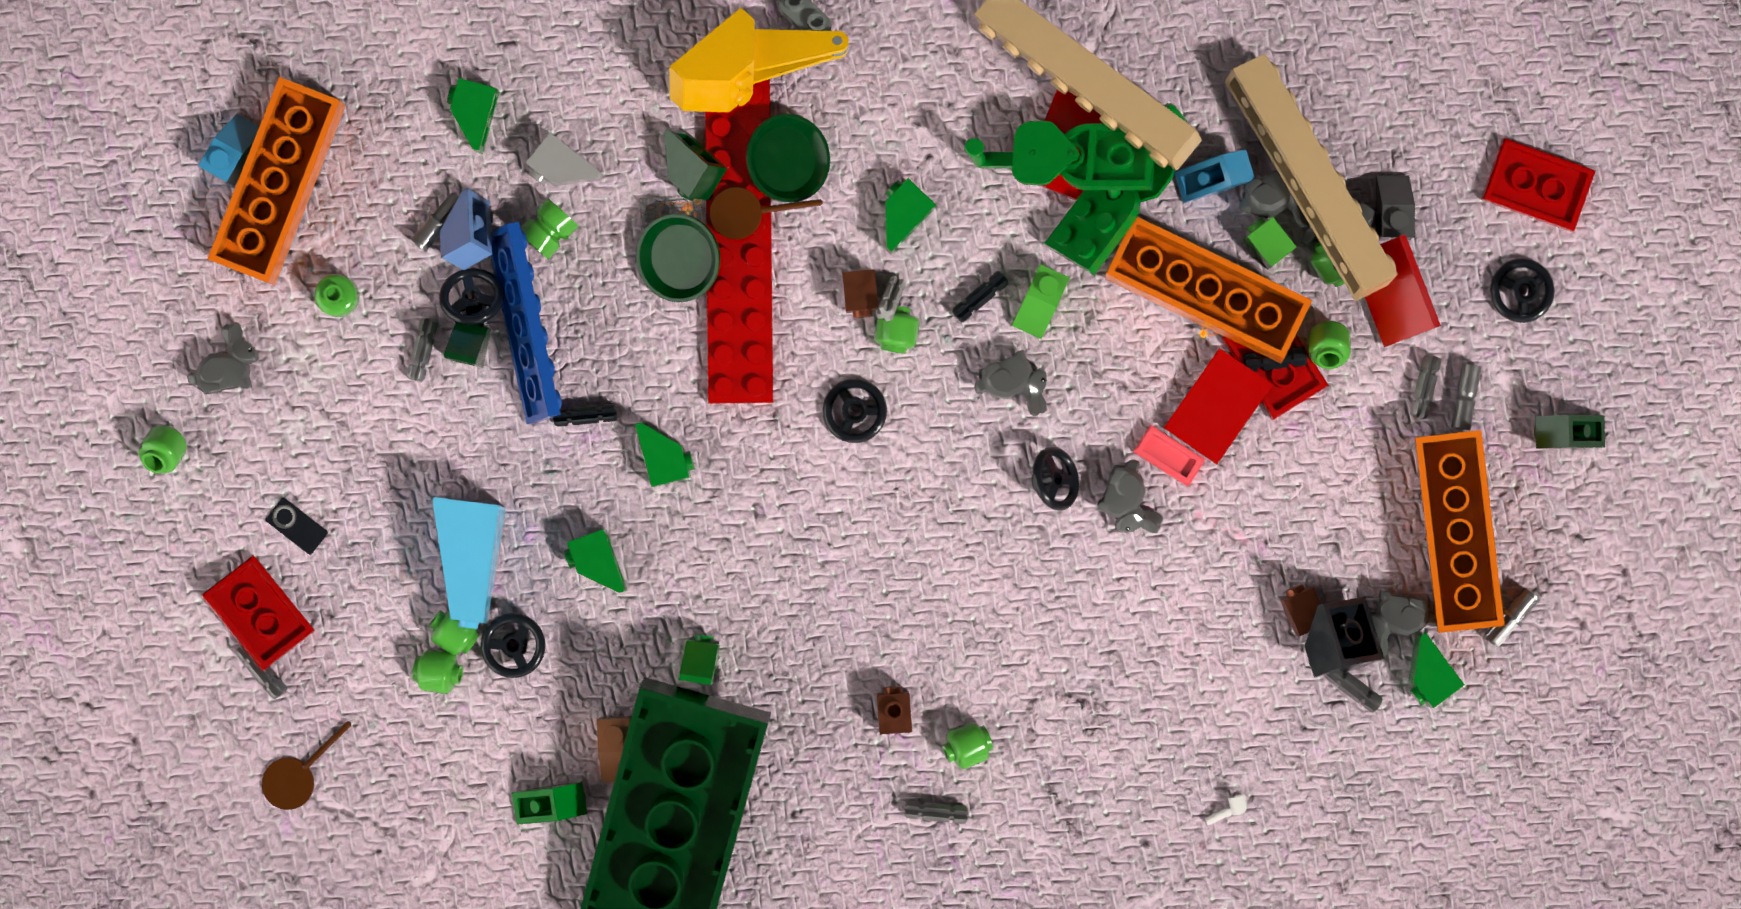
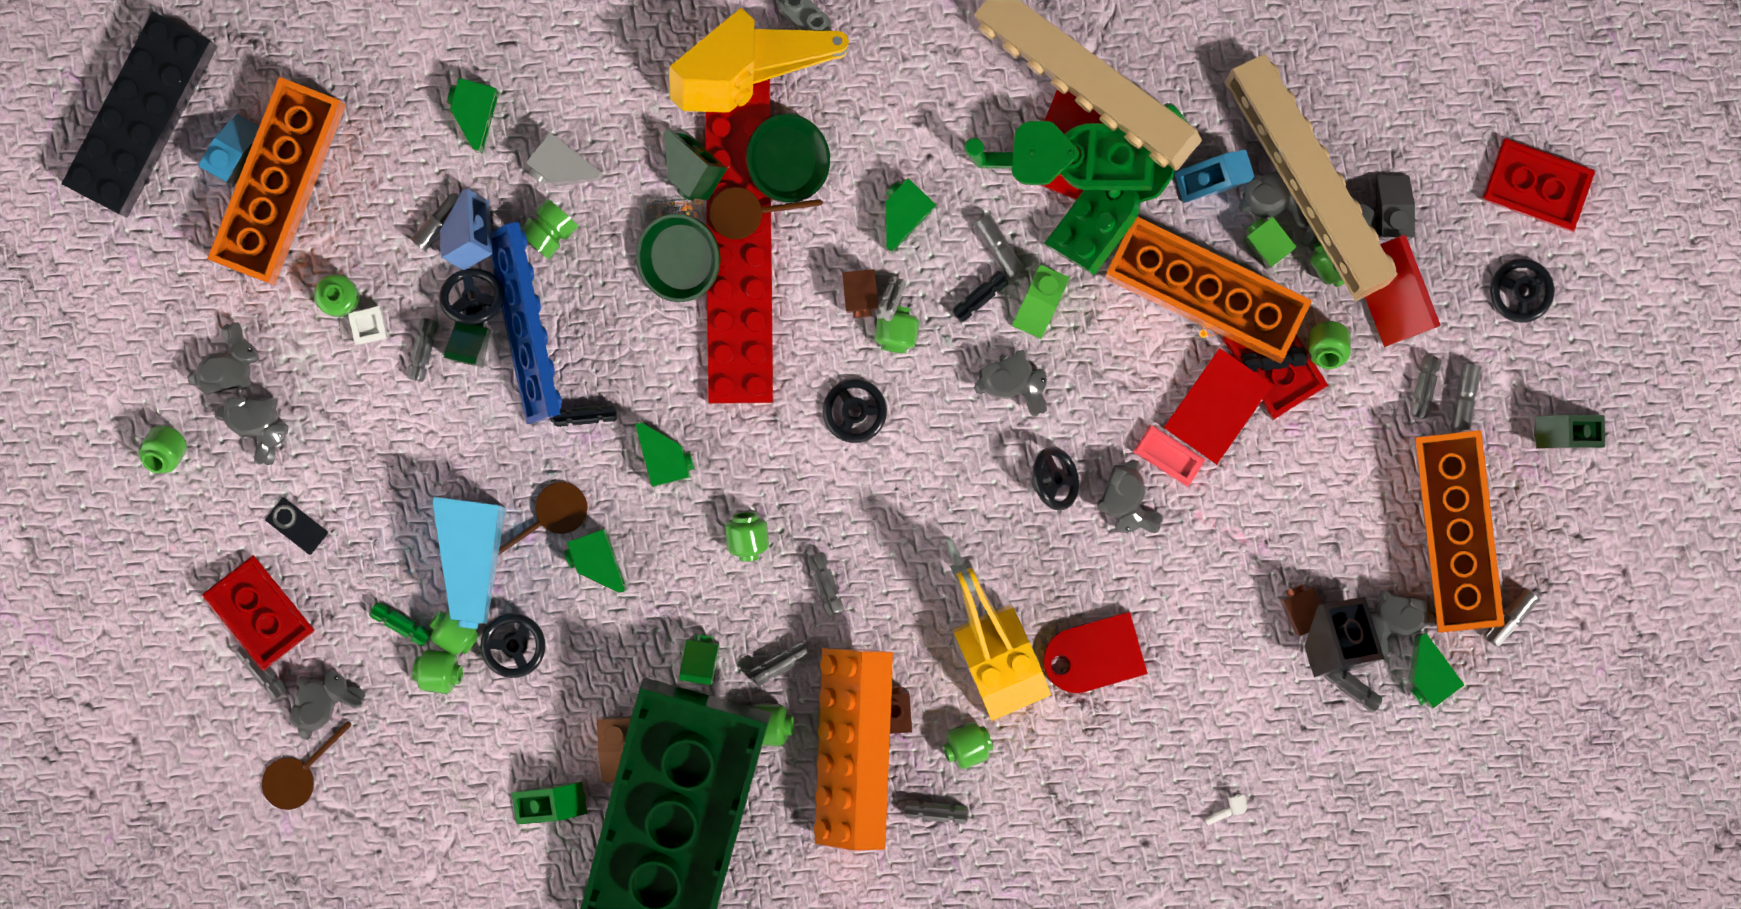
(139, 114): none -> black brick
(255, 420): none -> dark grey animal
(317, 701): none -> dark grey animal
(368, 325): none -> white plate
(400, 623): none -> green axle
(558, 509): none -> reddish brown piece
(747, 536): none -> bright green head
(779, 725): none -> bright green head
(780, 663): none -> flat silver axle
(825, 584): none -> flat silver axle
(853, 748): none -> orange brick
(995, 648): none -> yellow slope
(997, 243): none -> flat silver piece
(1097, 653): none -> red tile

